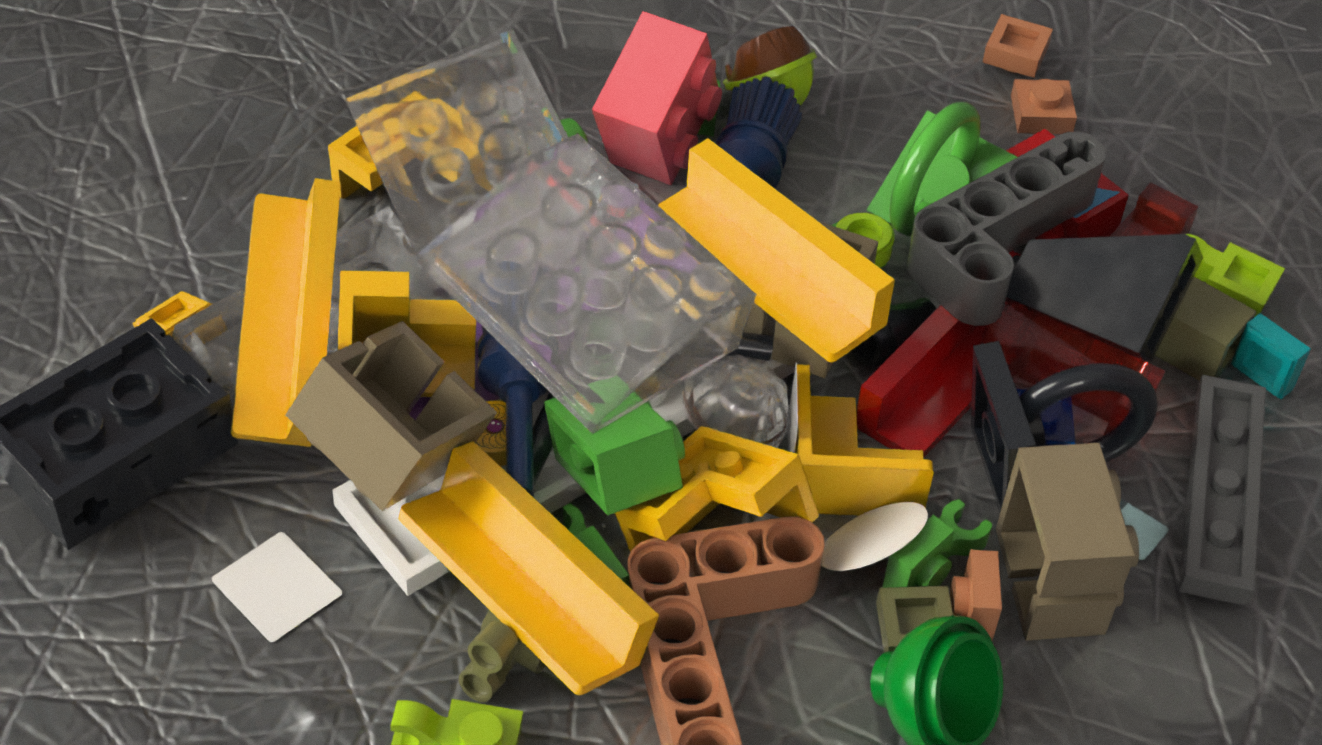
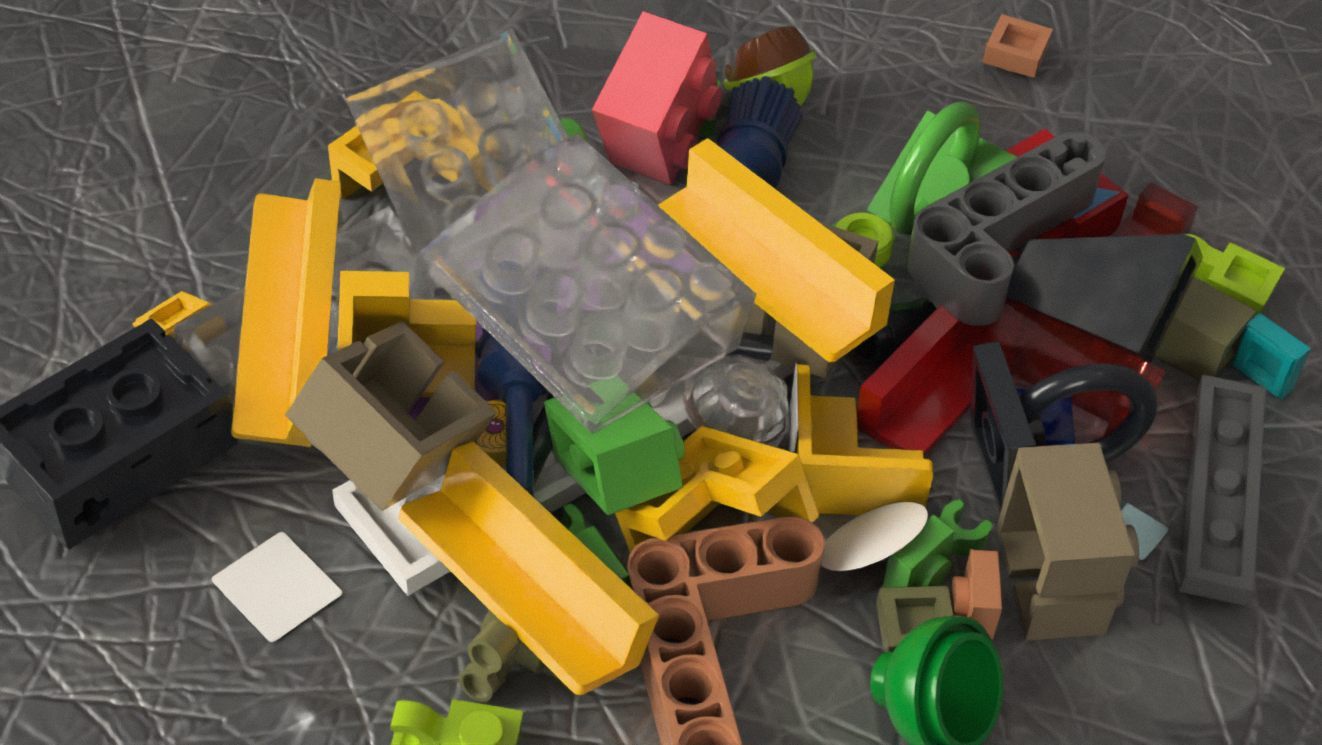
(1043, 106): nougat plate -> none

